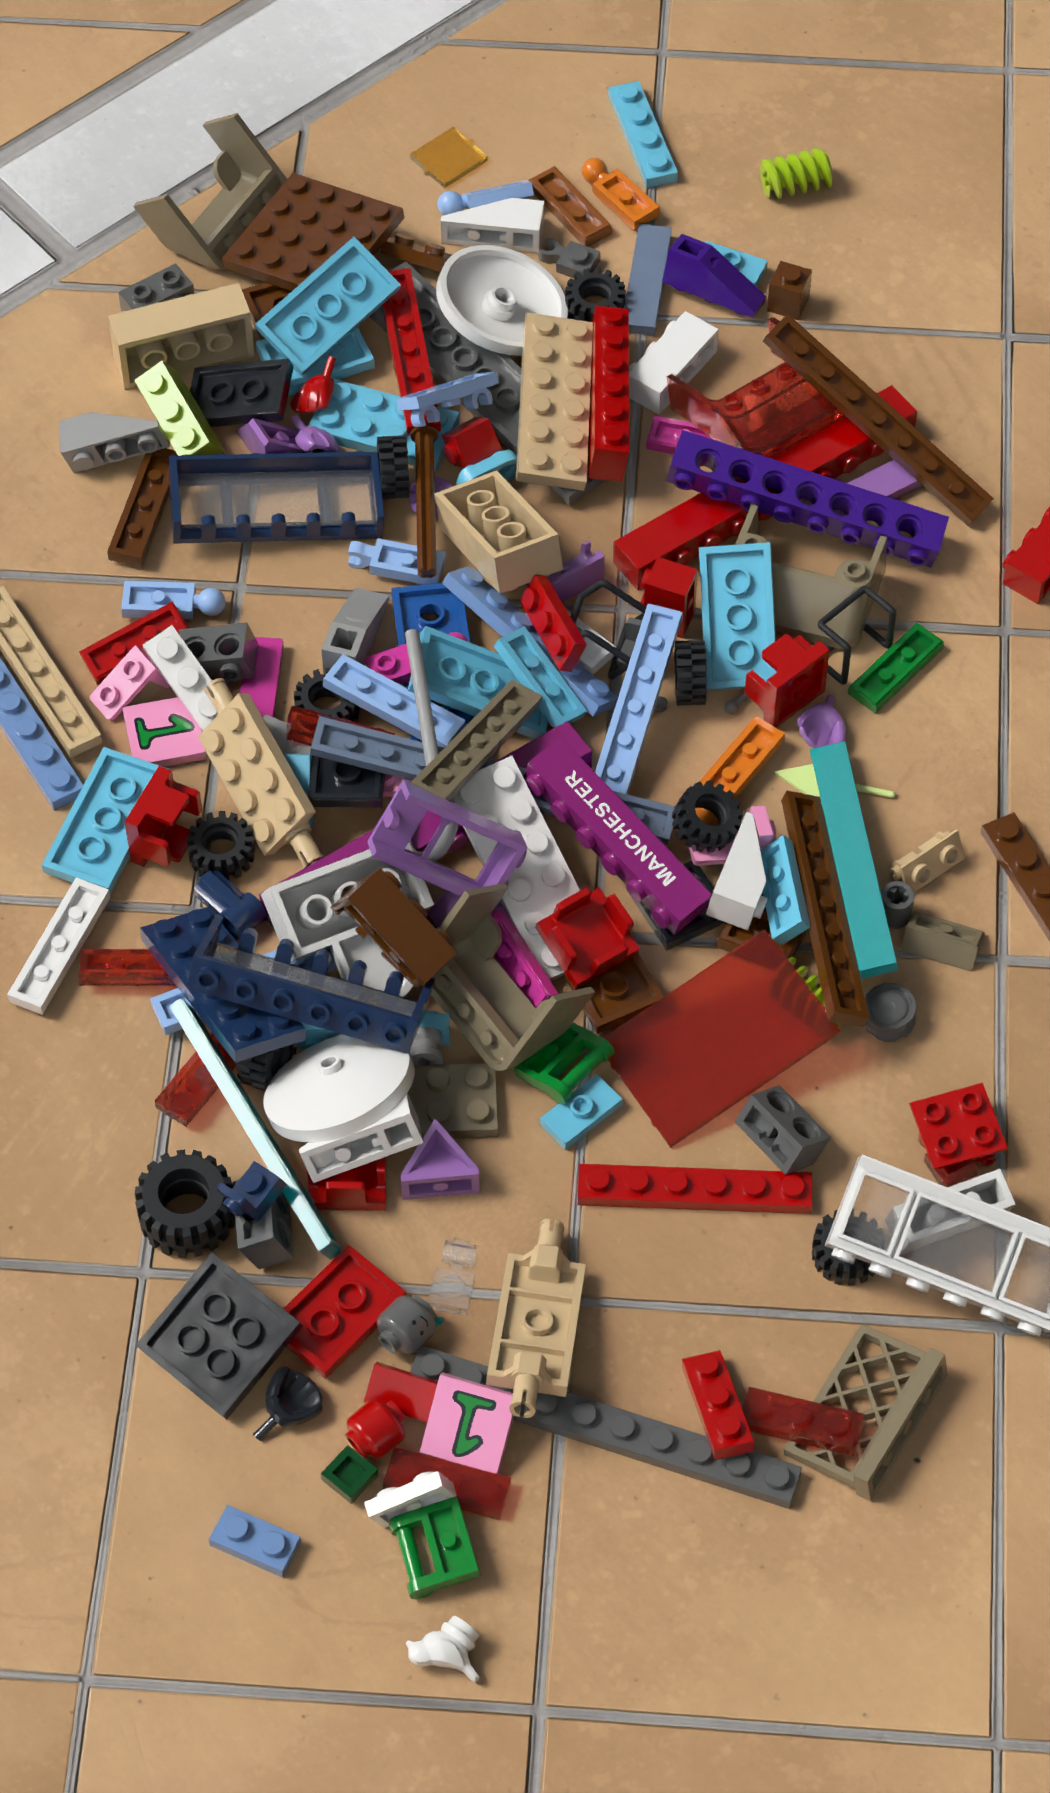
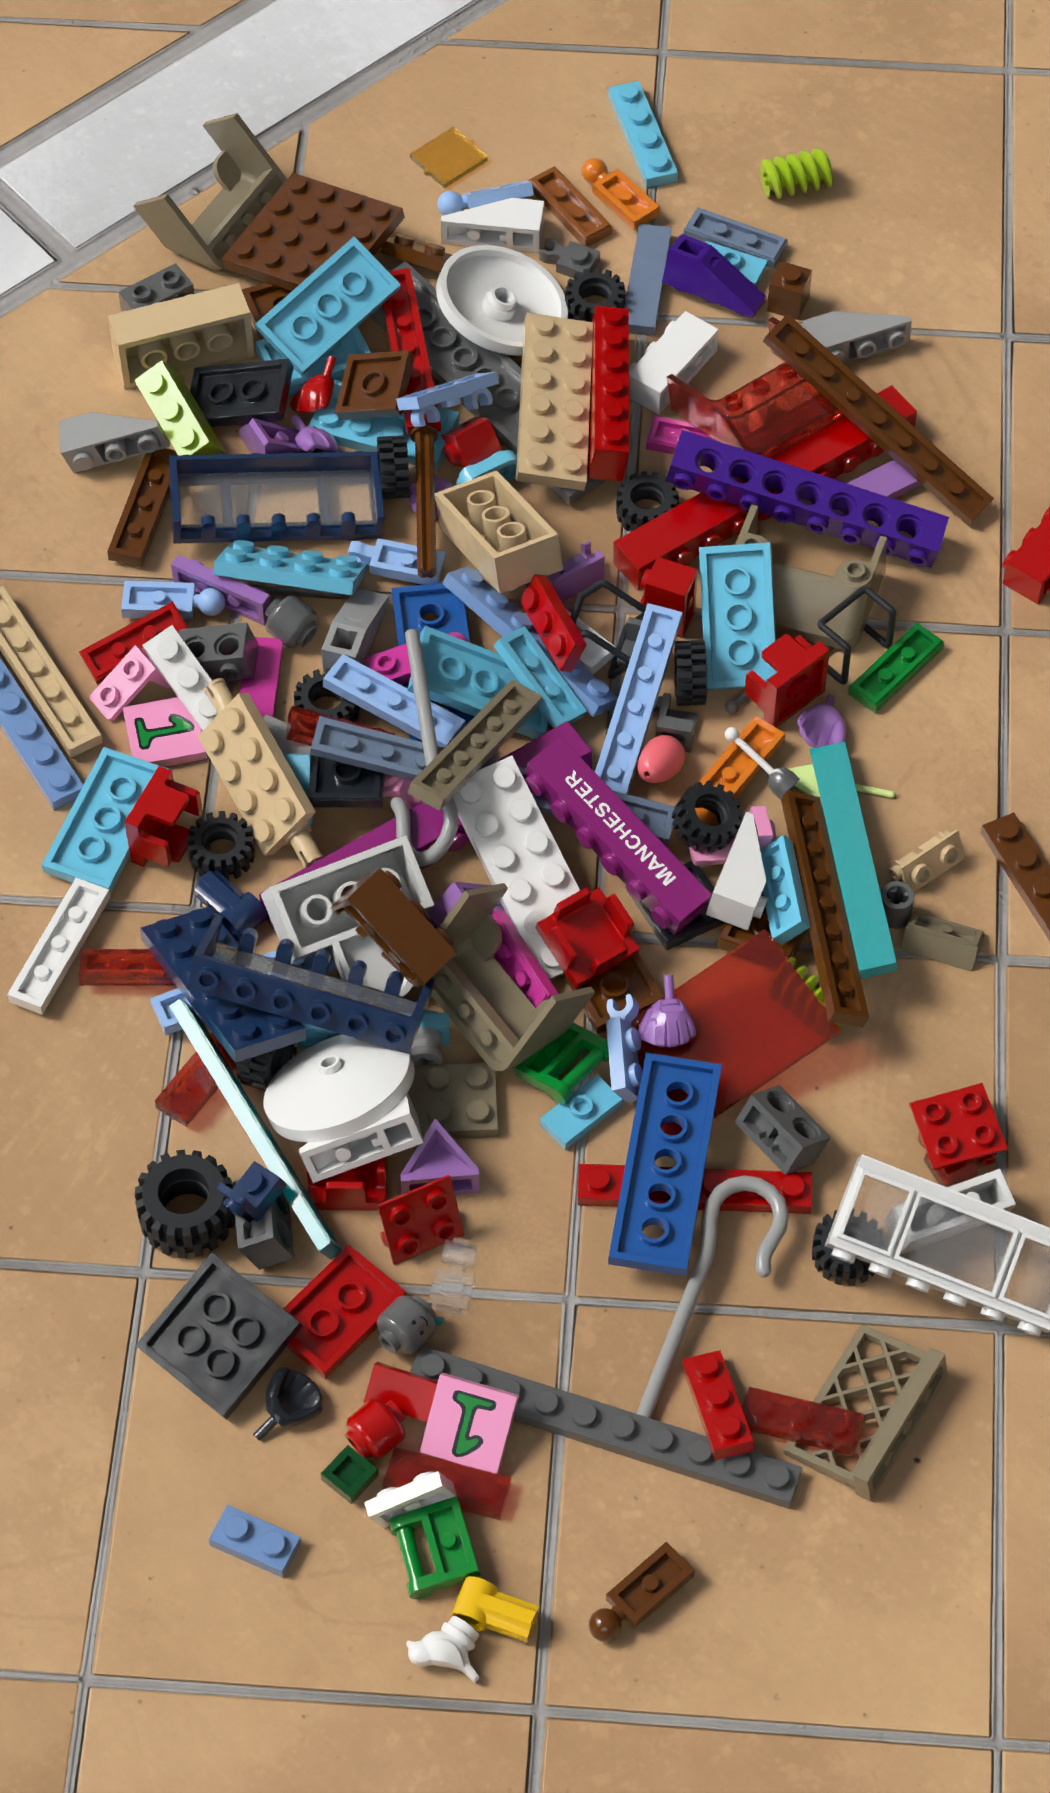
(239, 597): none -> medium lavender plate
(291, 621): none -> dark grey head
(292, 569): none -> medium azure plate
(373, 384): none -> reddish brown plate
(404, 816): medium lavender door -> none
(420, 1220): none -> red hinge
(486, 1607): none -> yellow piece
(536, 1322): tan plate -> none
(622, 1049): none -> light blue plate
(641, 1593): none -> reddish brown plate
(642, 488): none -> black tyre
(661, 759): none -> coral animal
(668, 1020): none -> medium lavender piece
(676, 723): none -> dark grey panel
(683, 1182): none -> blue plate
(702, 1268): none -> light grey piece
(736, 235): none -> sand blue tile
(779, 779): none -> hinge
(859, 334): none -> light grey slope
(890, 1012): dark grey wheel -> none

